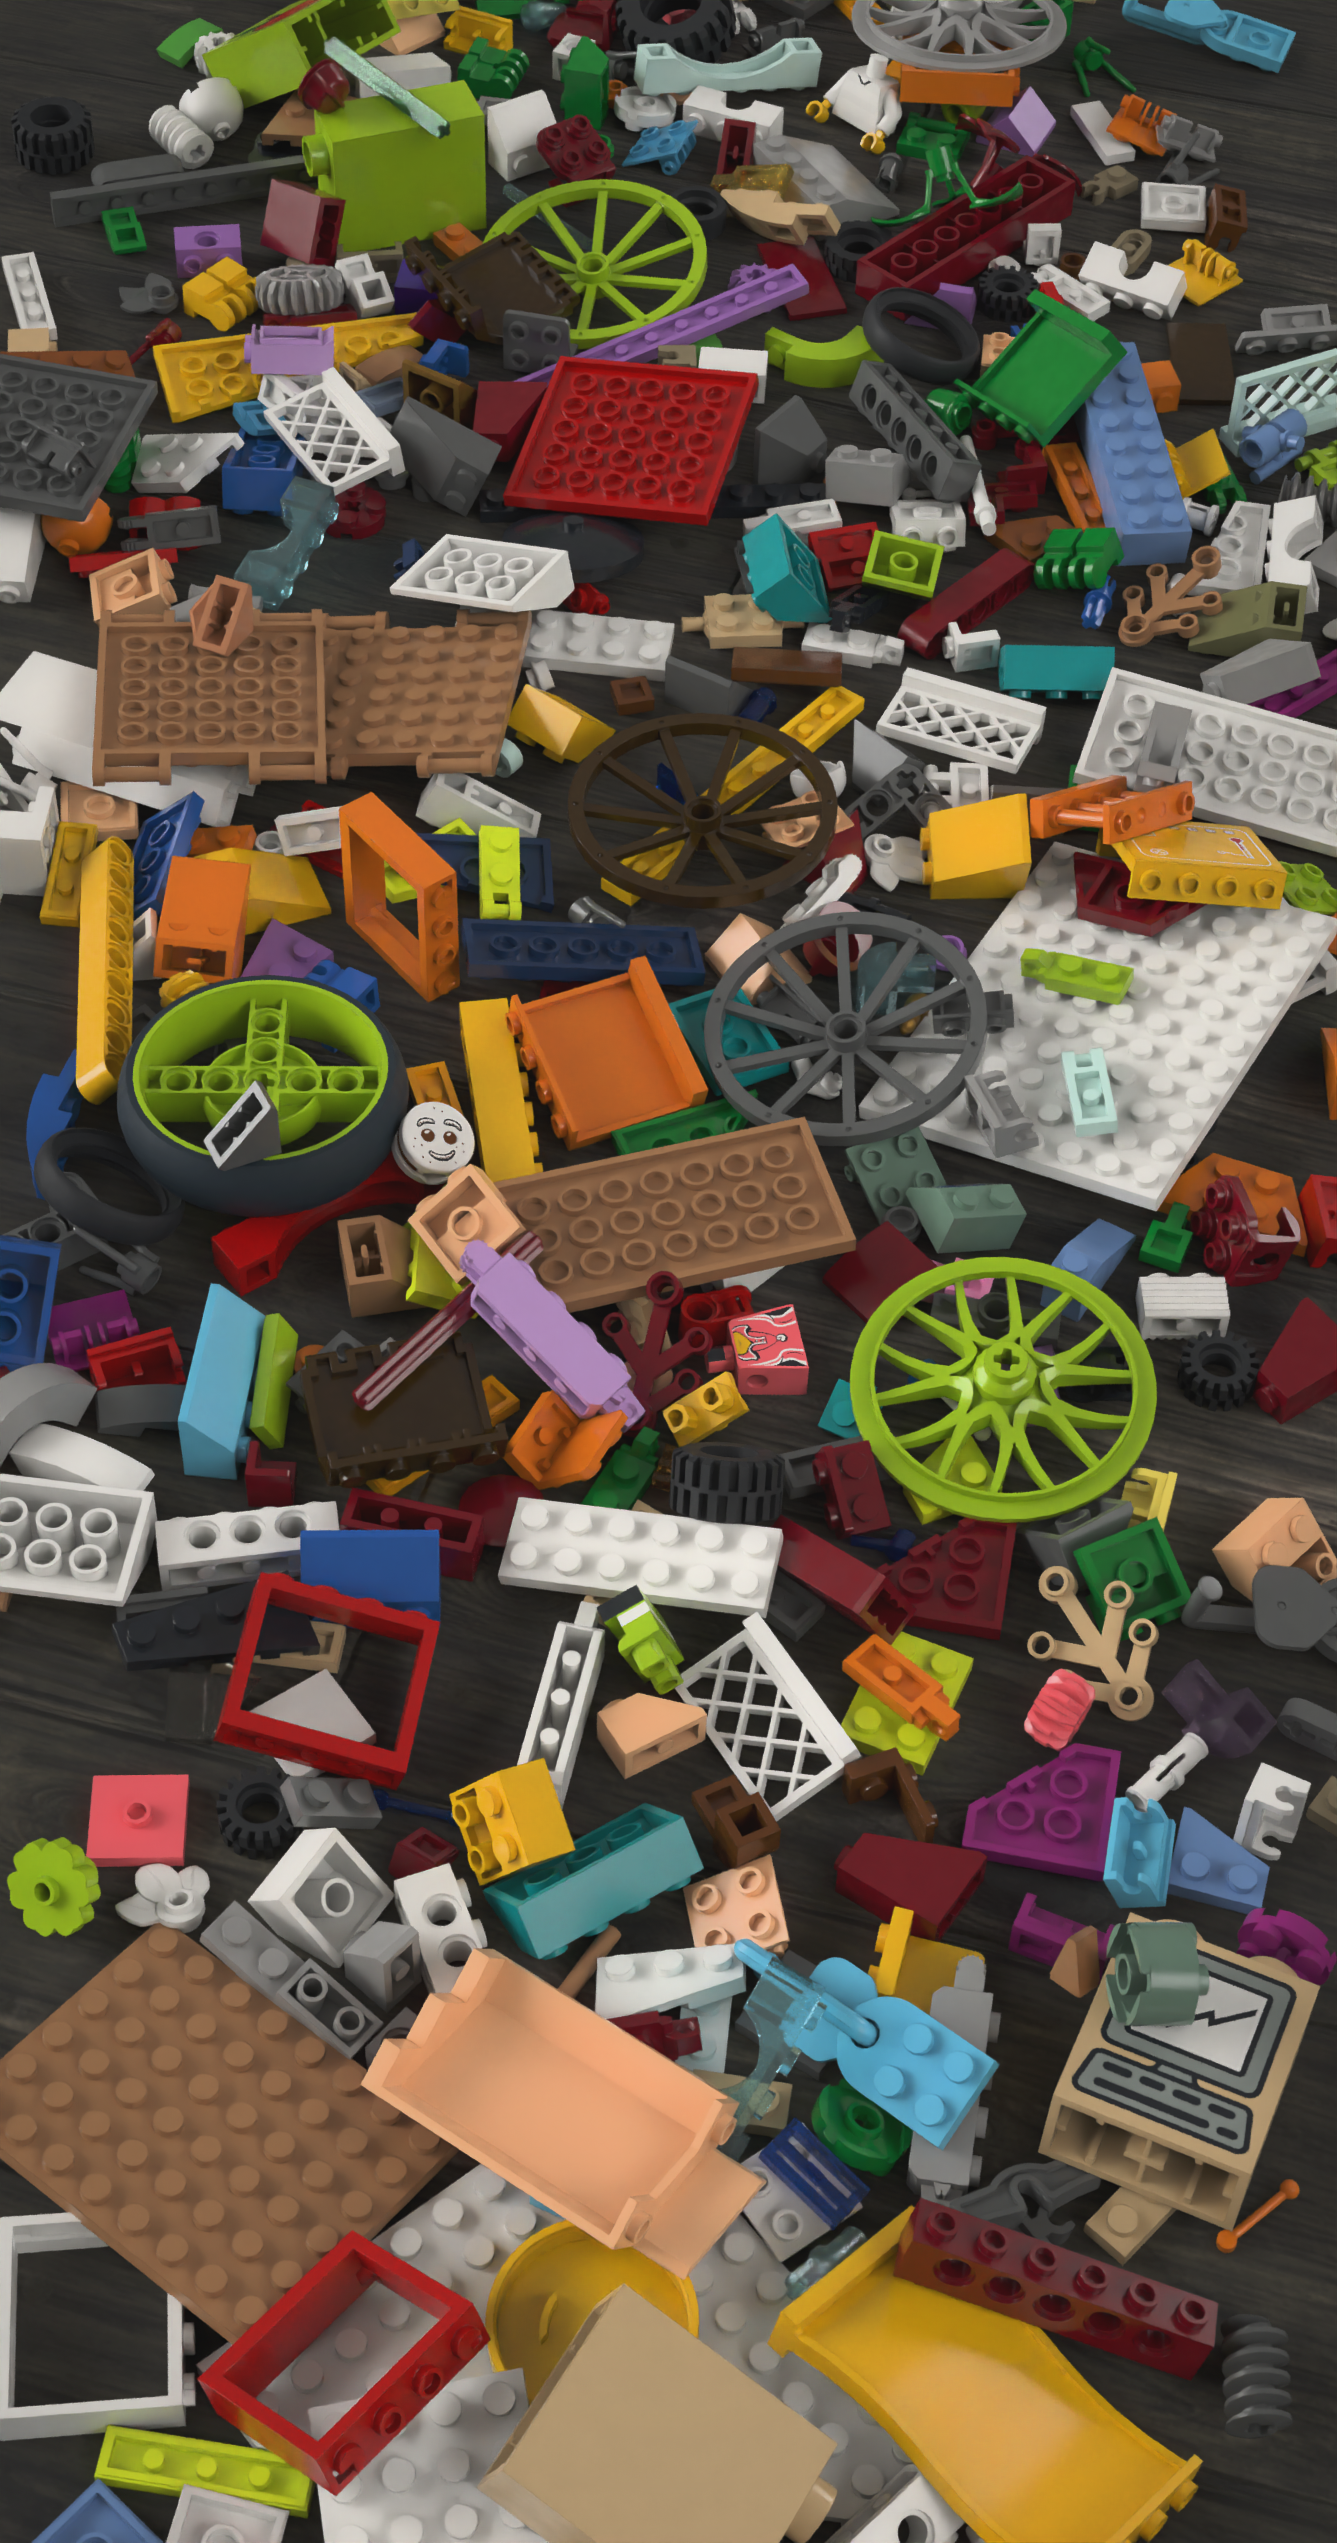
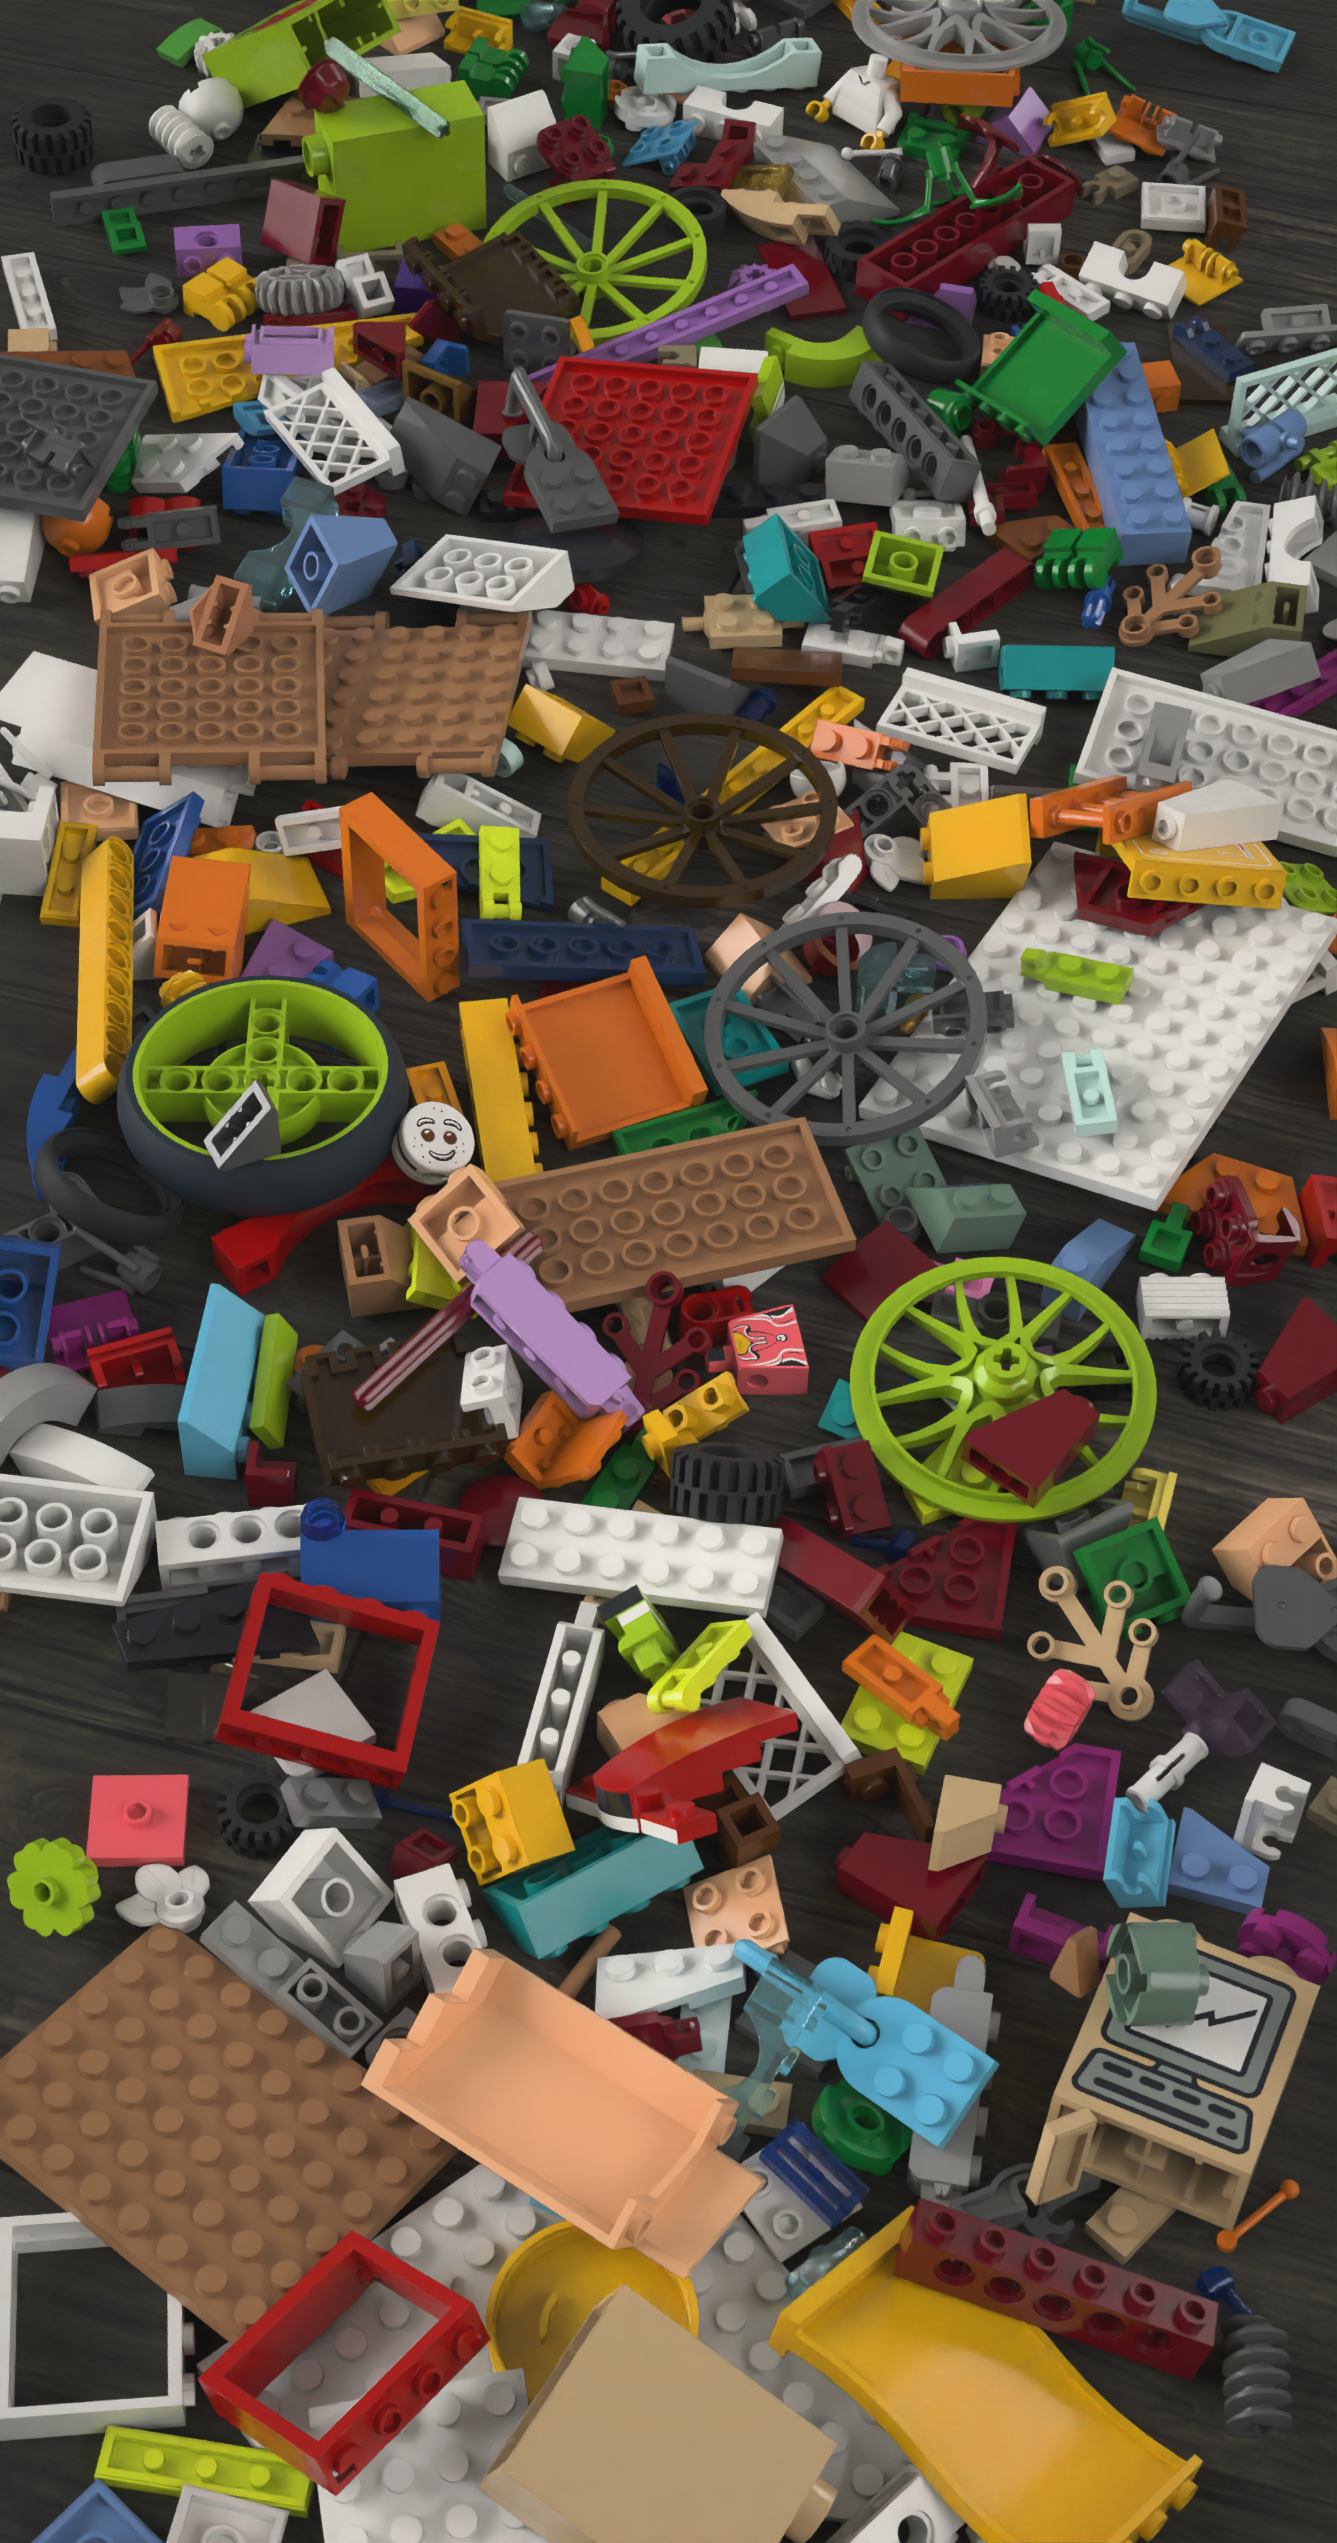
(322, 1519): none -> clear blue plate
(339, 560): none -> medium blue slope
(381, 345): none -> dark red slope
(493, 1384): none -> white bracket
(555, 470): none -> dark grey plate
(581, 334): none -> light orange tile
(656, 1777): none -> red slope
(662, 1439): none -> yellow bracket
(698, 1667): none -> neon yellow plate
(717, 172): none -> dark red plate
(769, 393): none -> lime slope
(847, 153): none -> white hinge
(855, 747): none -> orange hinge
(966, 1821): none -> tan slope
(1033, 1444): none -> dark red slope
(1061, 2156): none -> tan tile
(1079, 119): none -> yellow hinge
(1212, 349): none -> dark blue hinge
(1217, 817): none -> white slope
(1219, 2283): none -> clear blue hand

